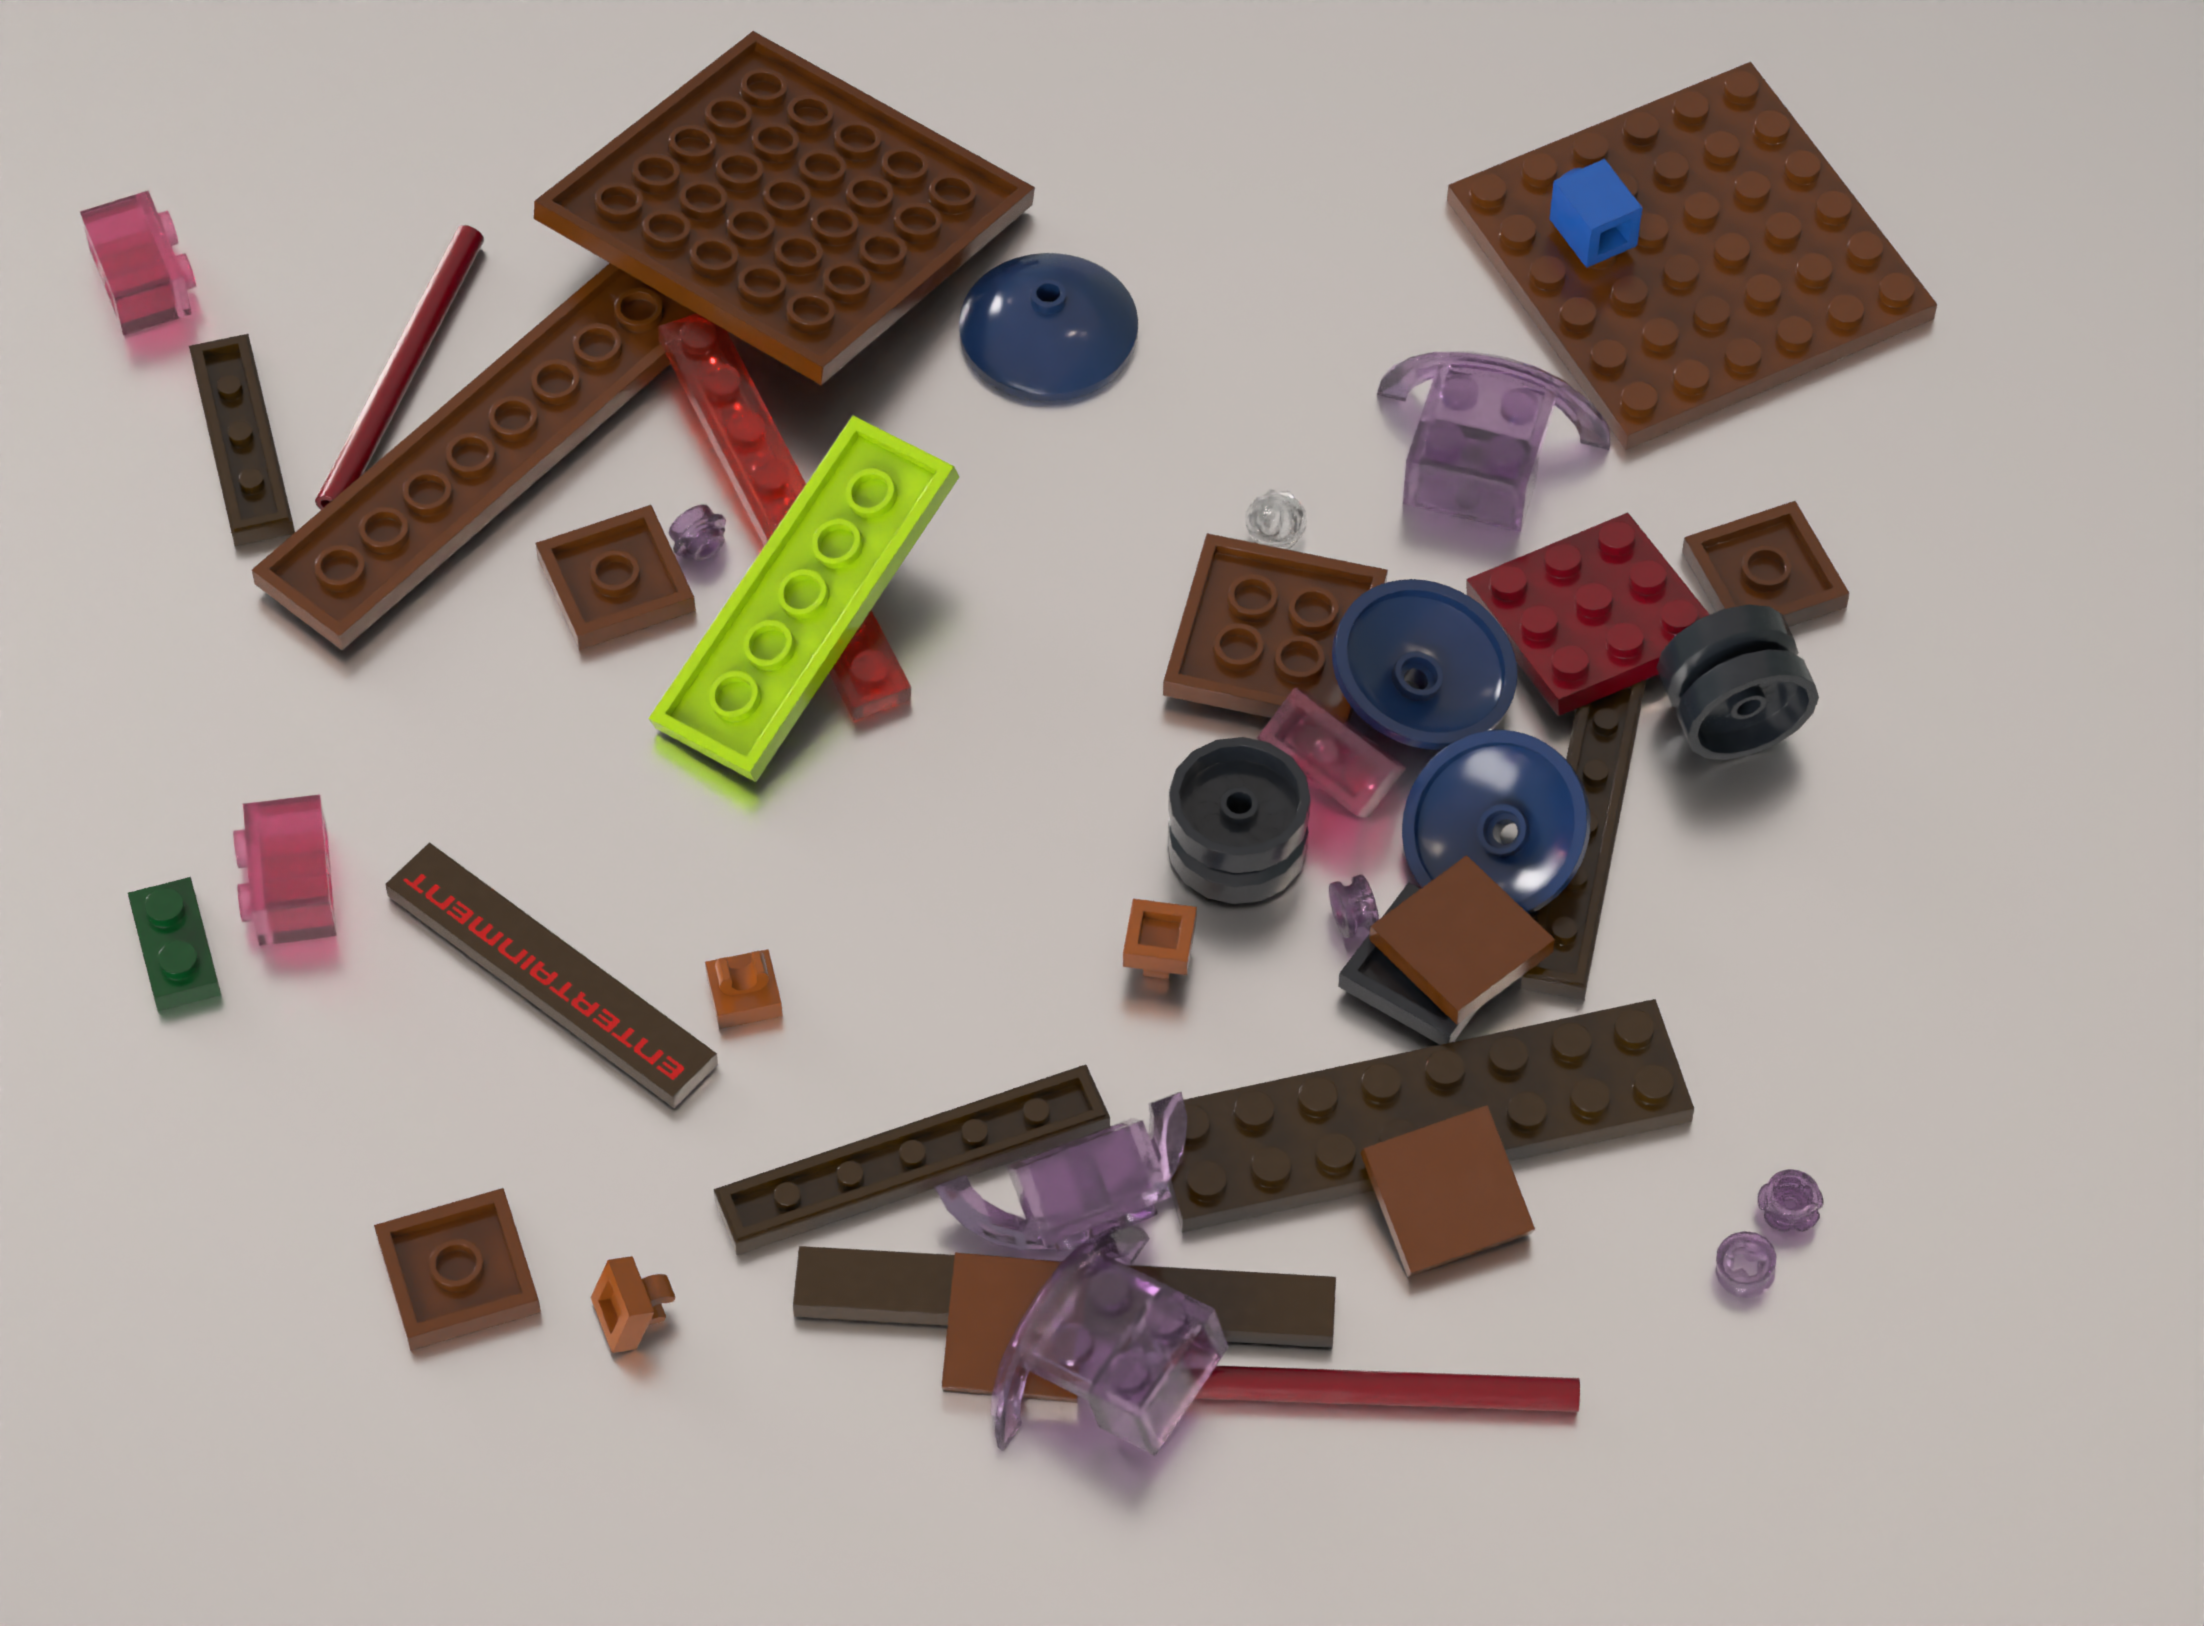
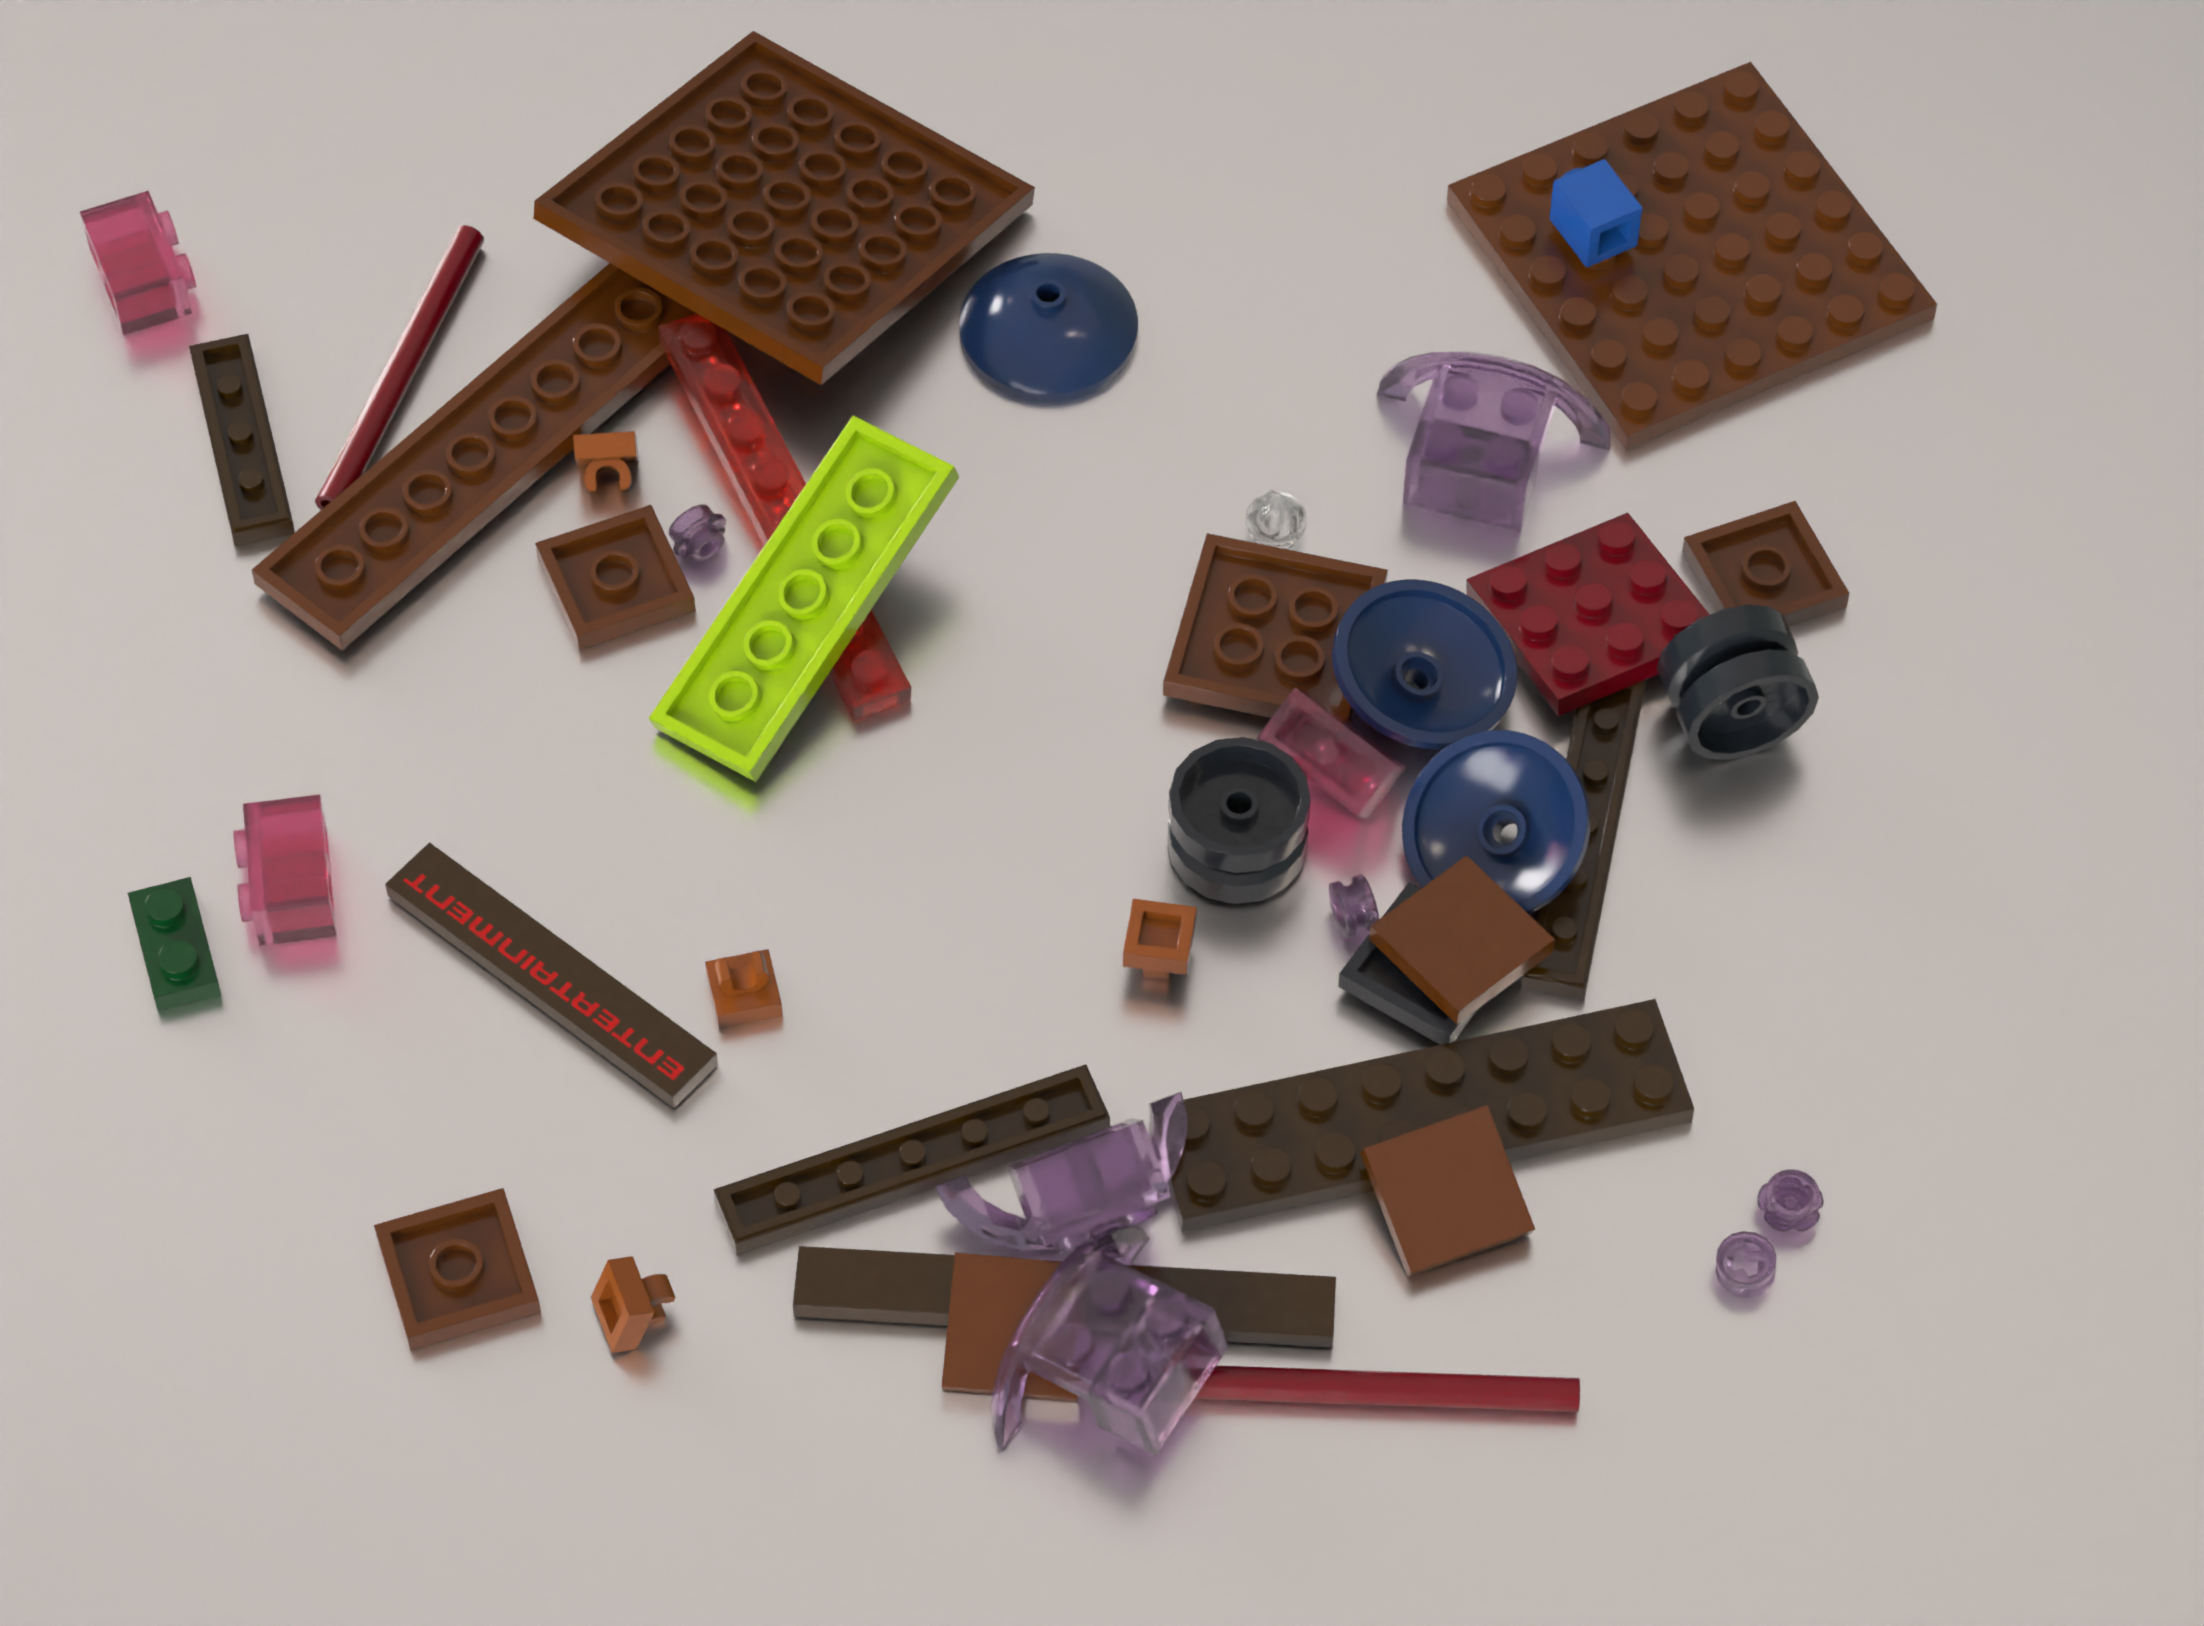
(603, 452): none -> dark orange tile

